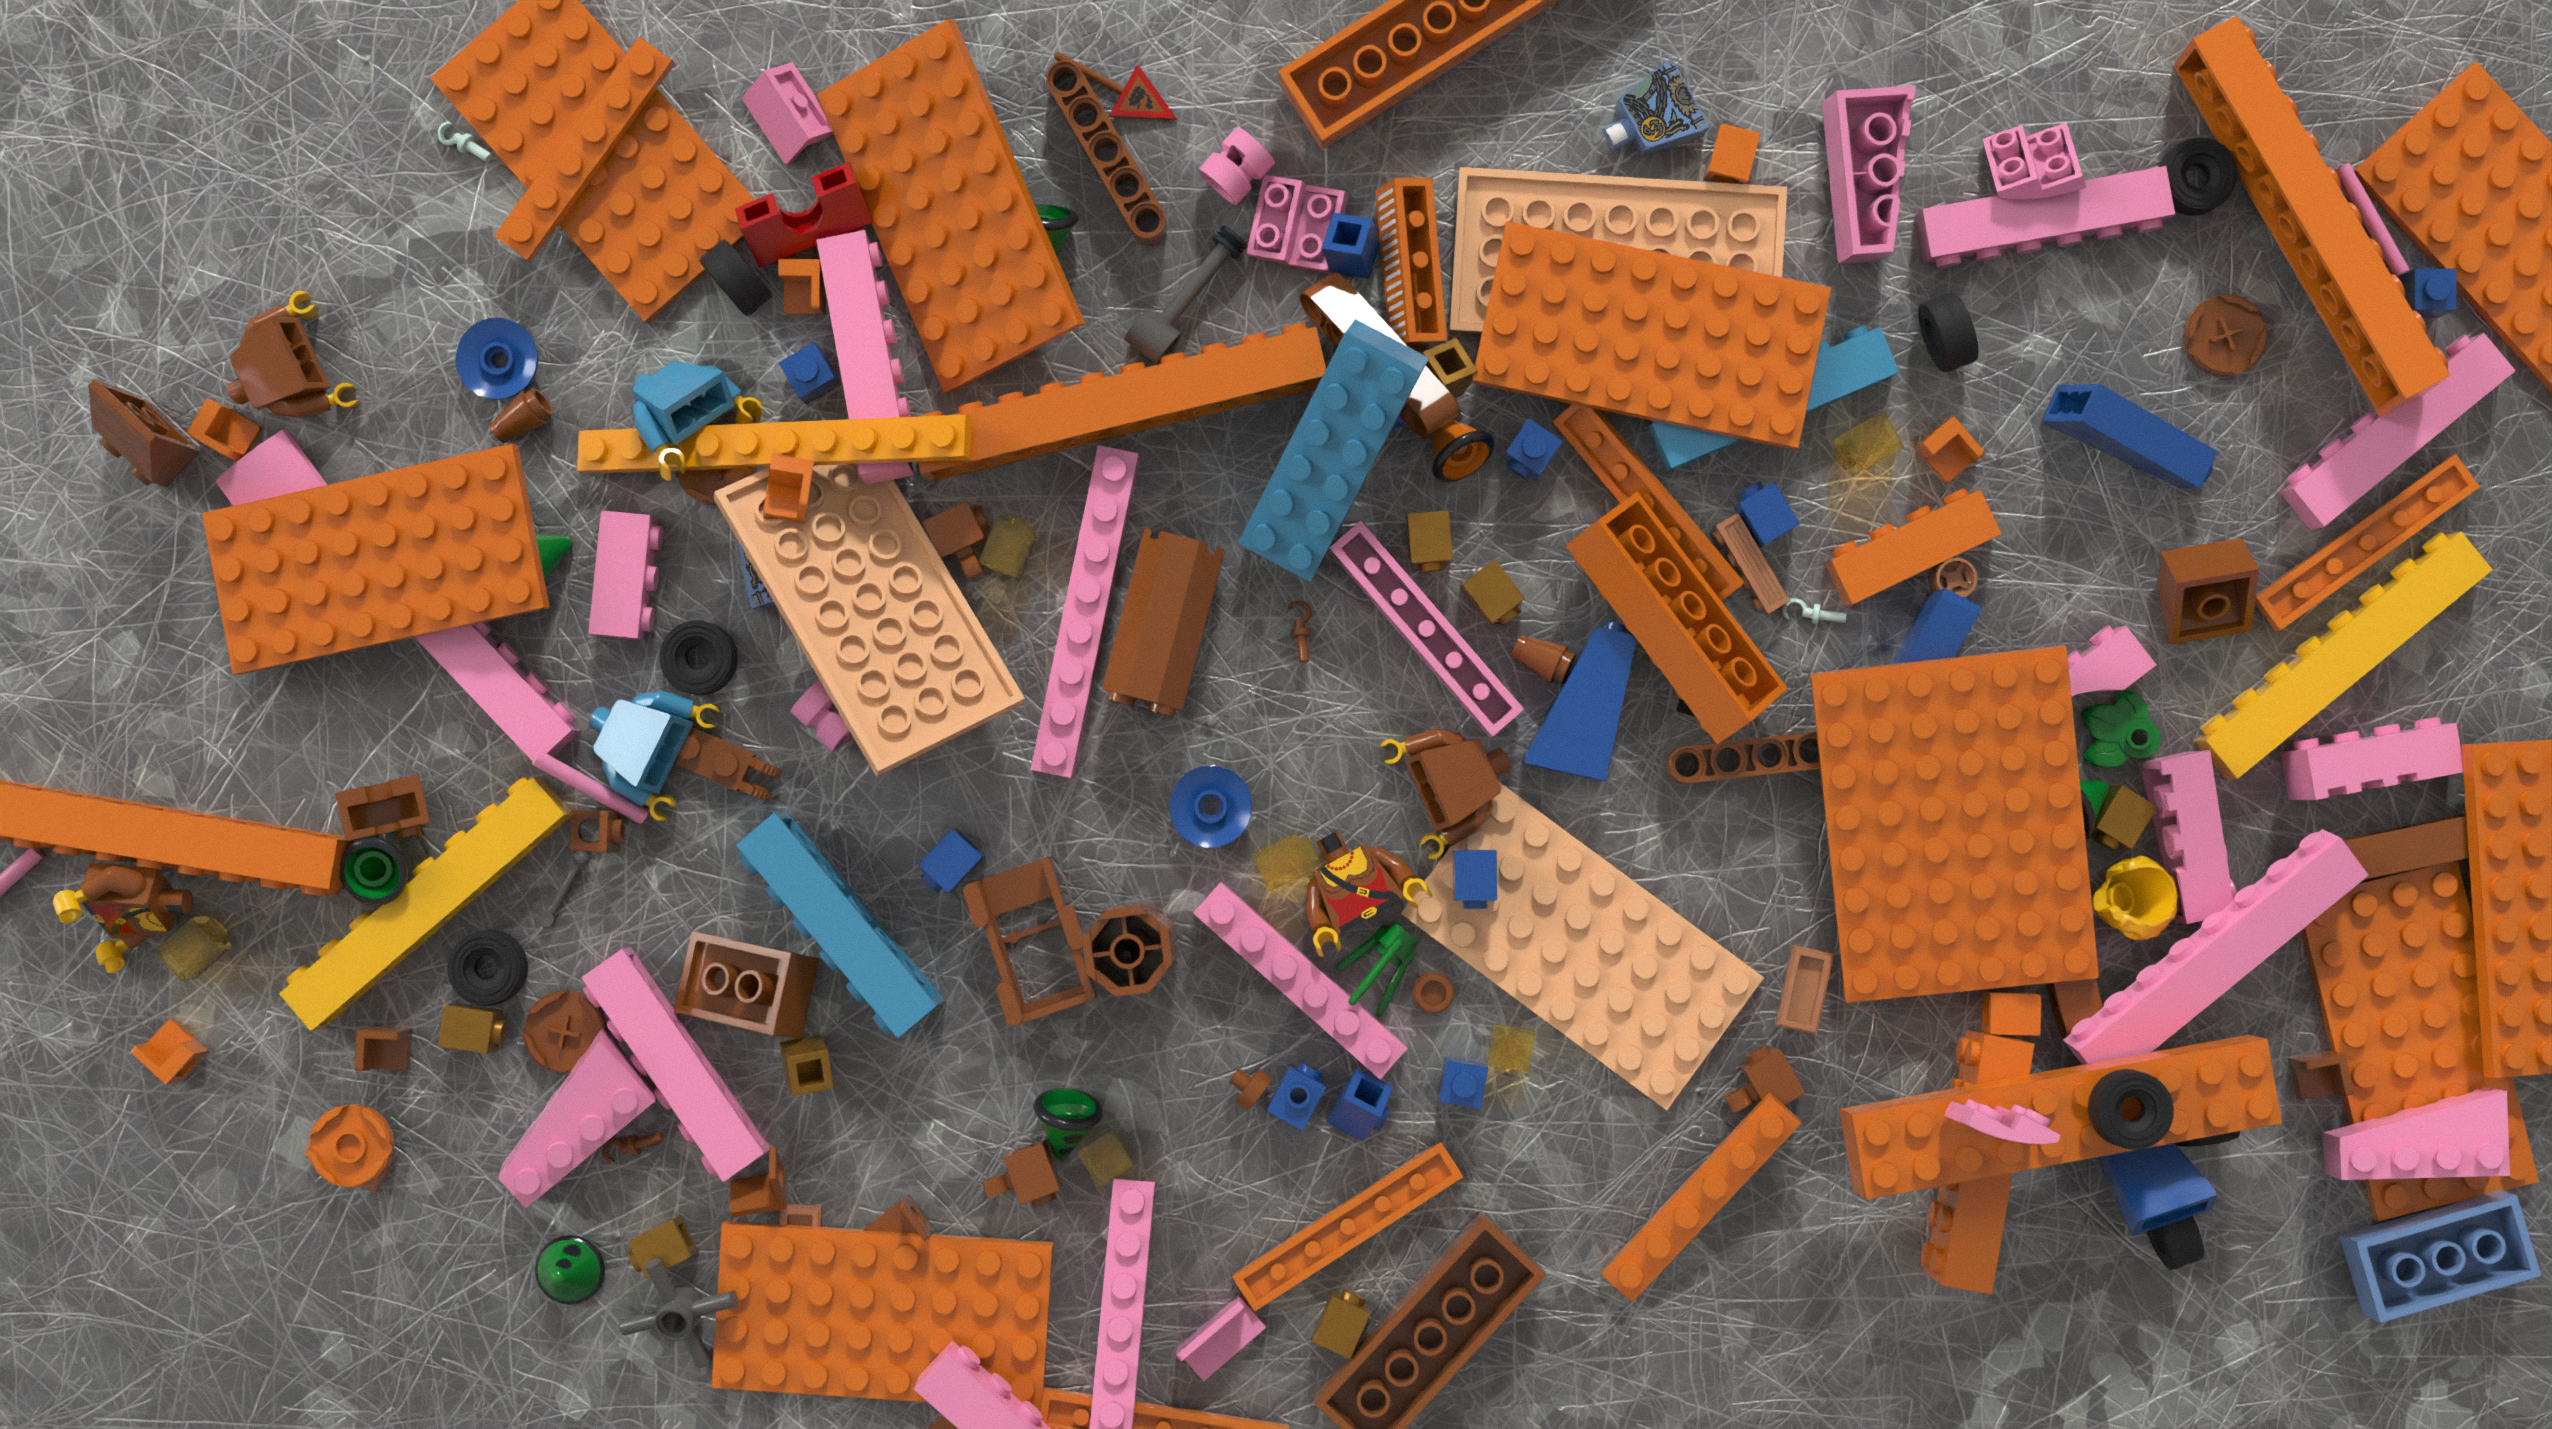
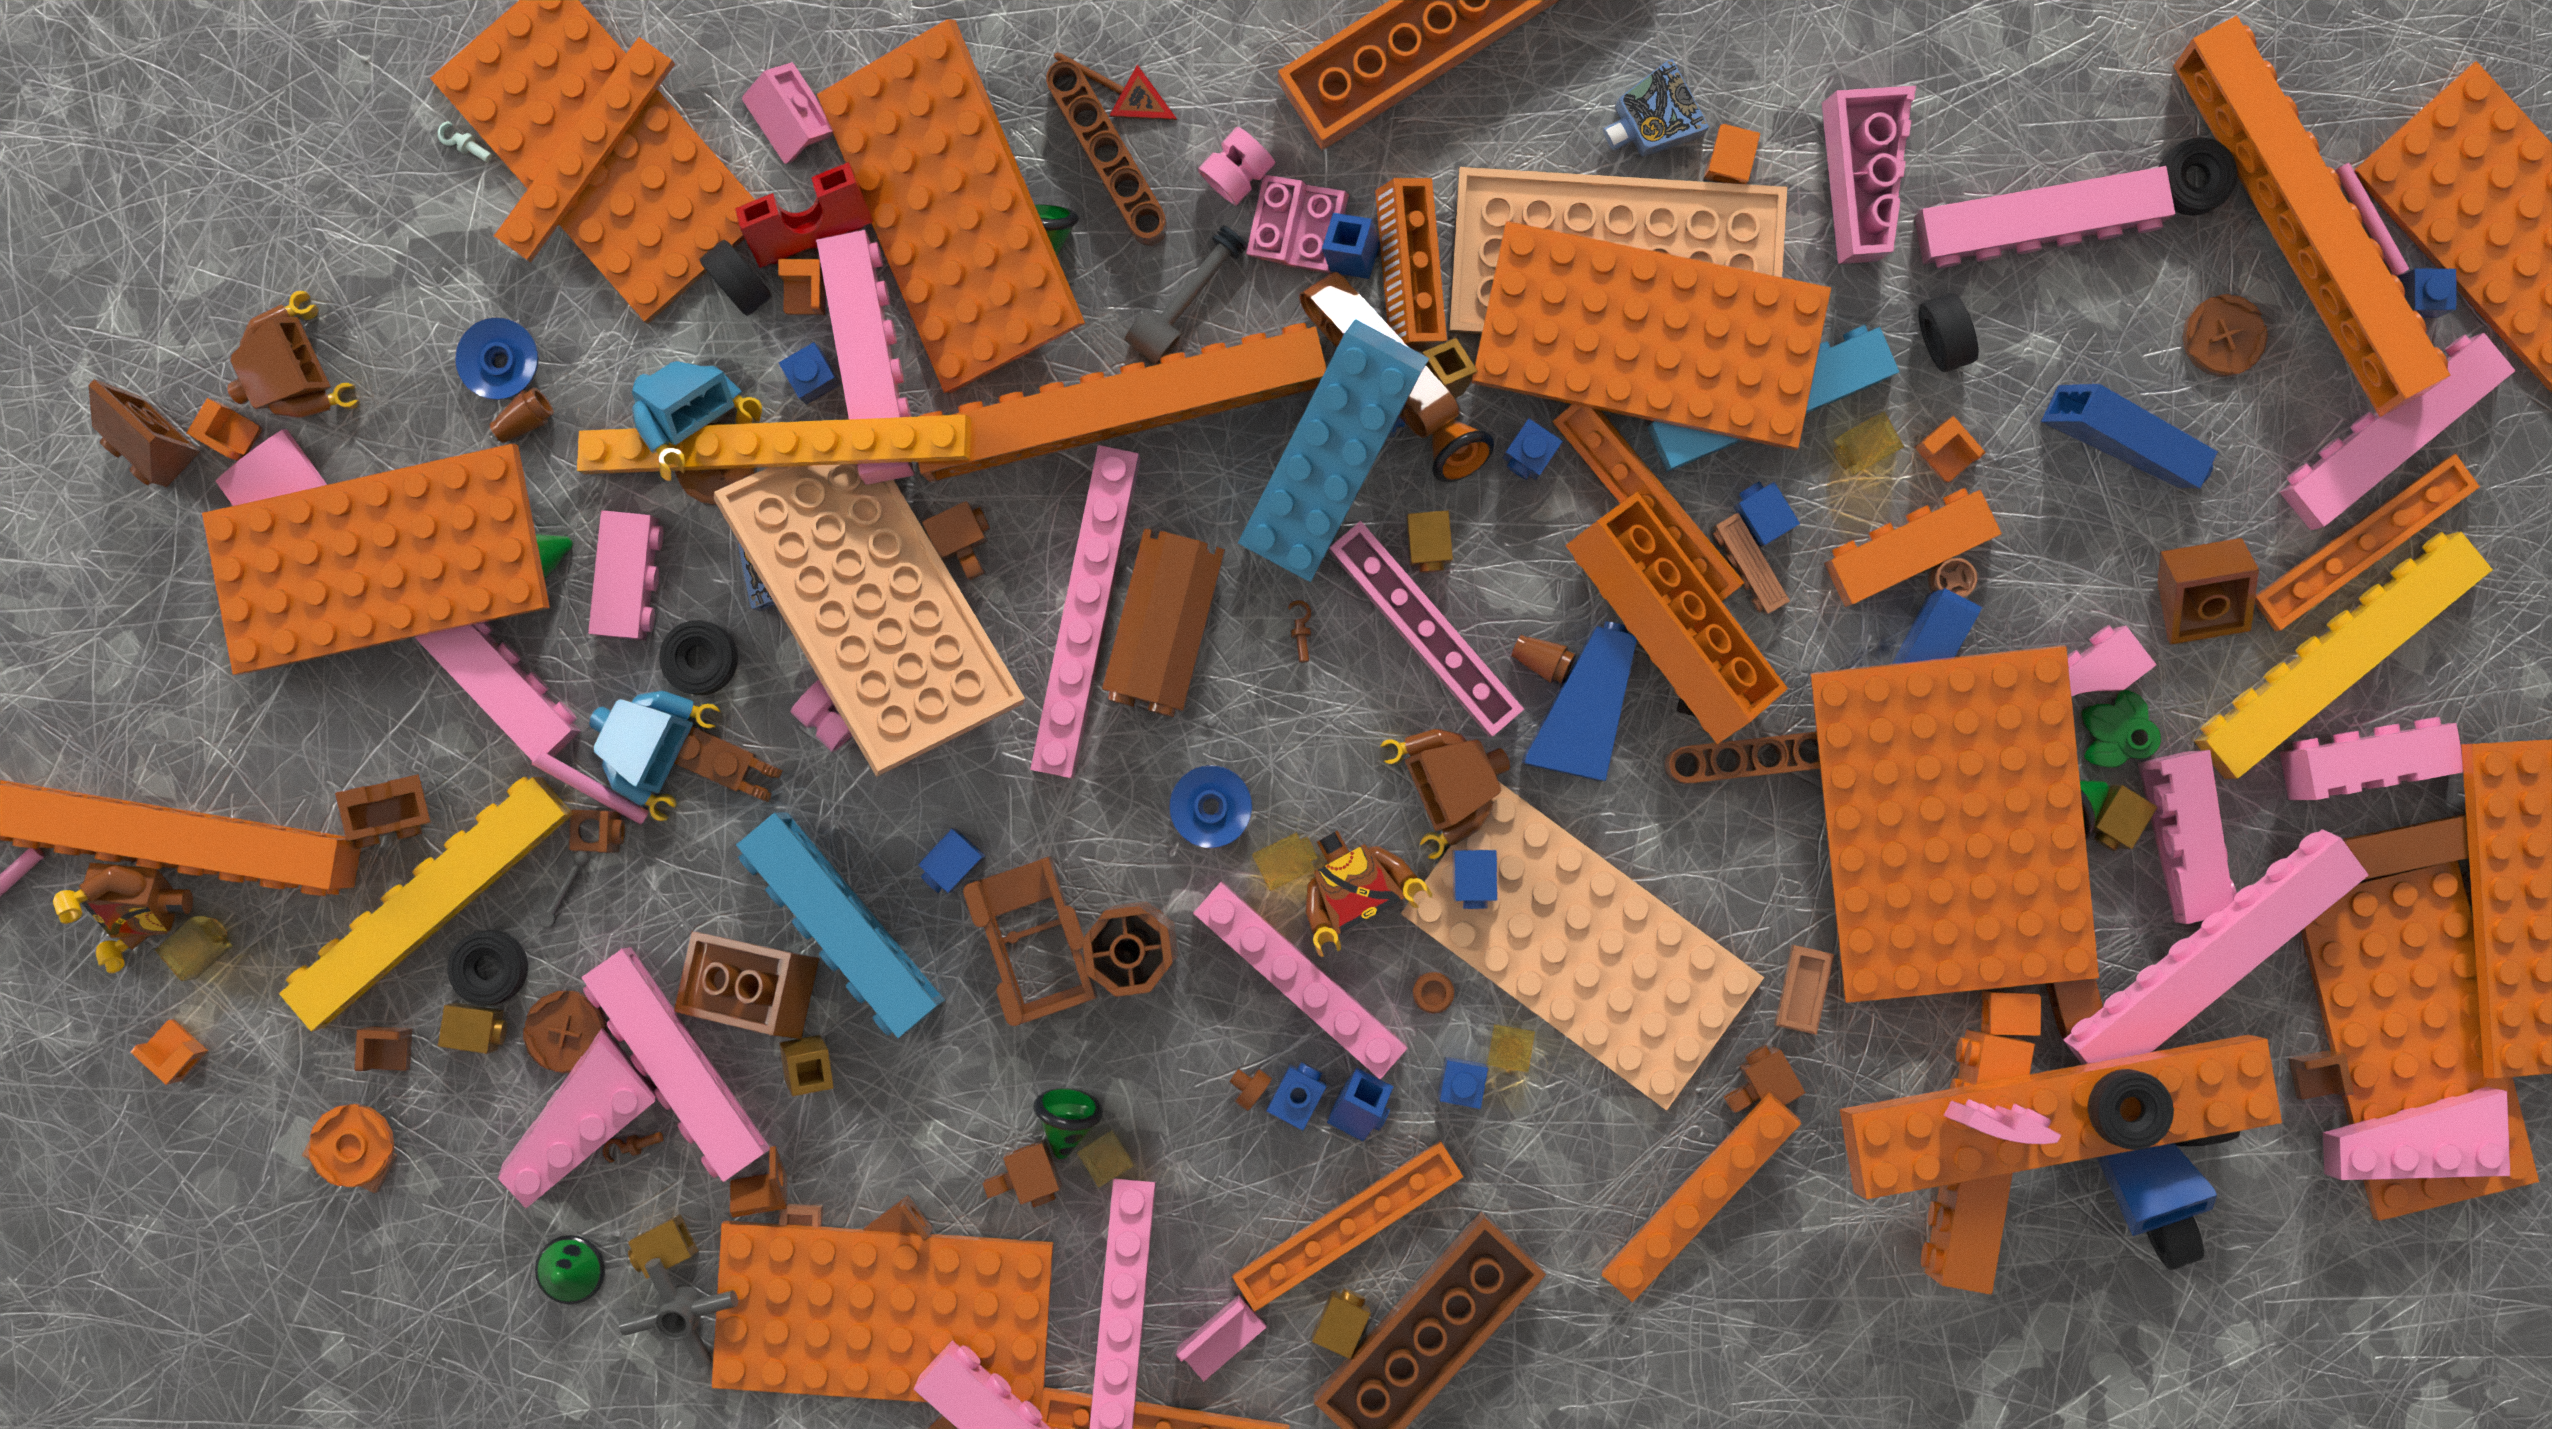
(373, 871): hat -> none
(788, 488): orange panel -> none
(1009, 546): clear yellow brick -> none
(1394, 946): green plant -> none
(1493, 594): pearl gold brick -> none
(1815, 614): light aqua hand -> none
(2034, 164): bright pink slope -> none
(2137, 898): yellow hair -> none
(2439, 1255): medium blue brick -> none

